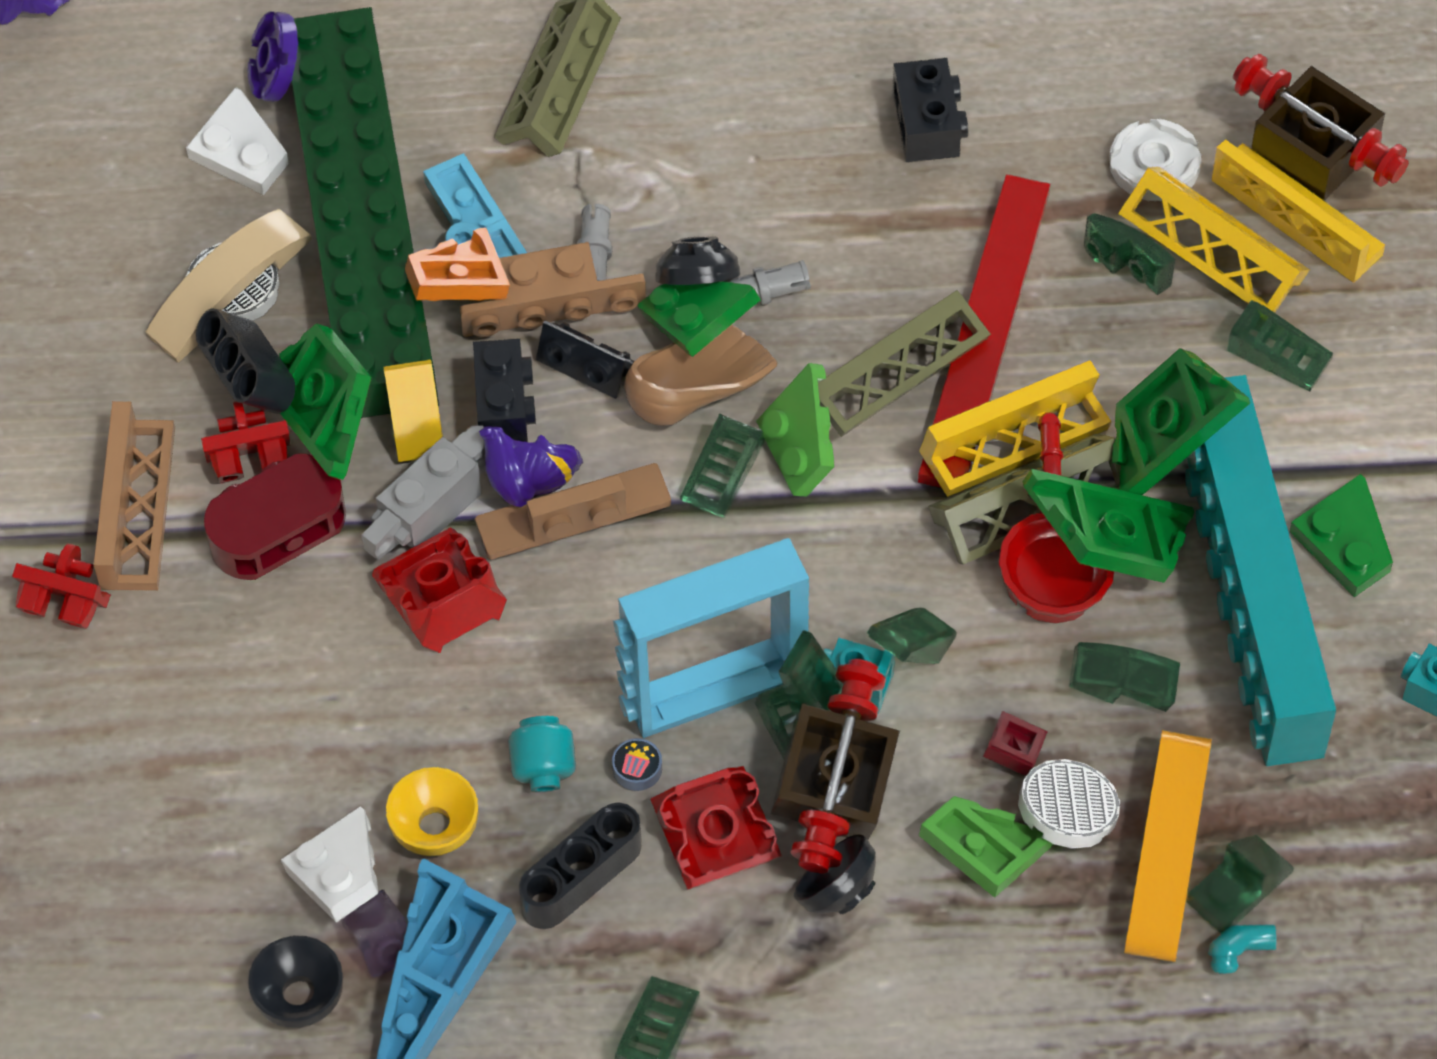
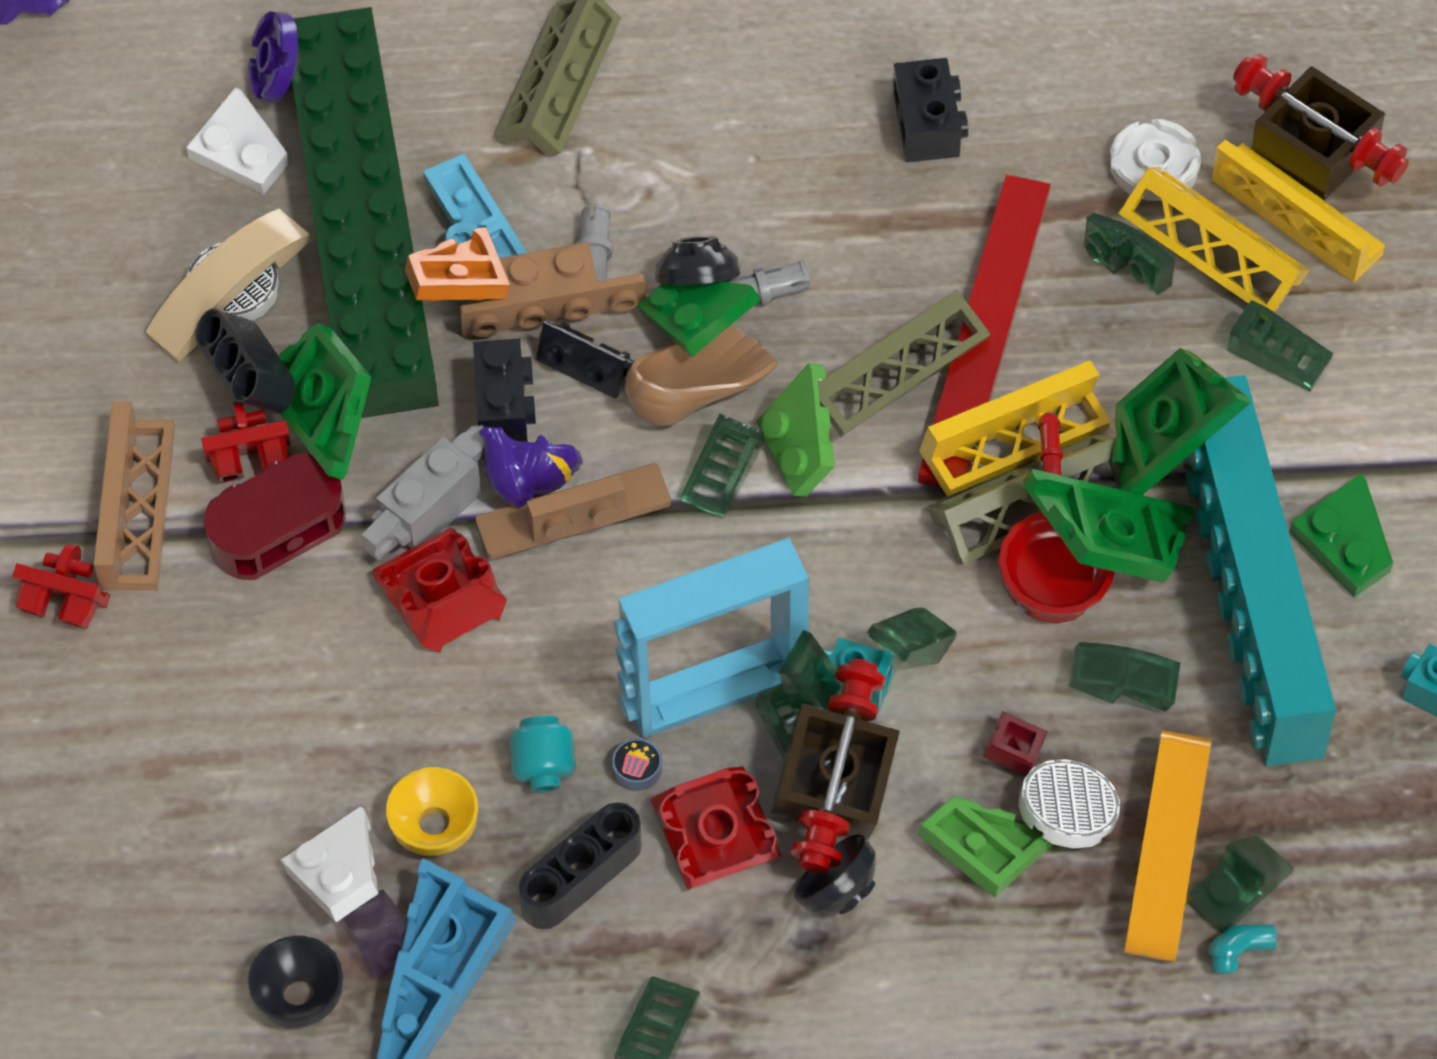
(413, 408): yellow tile -> none

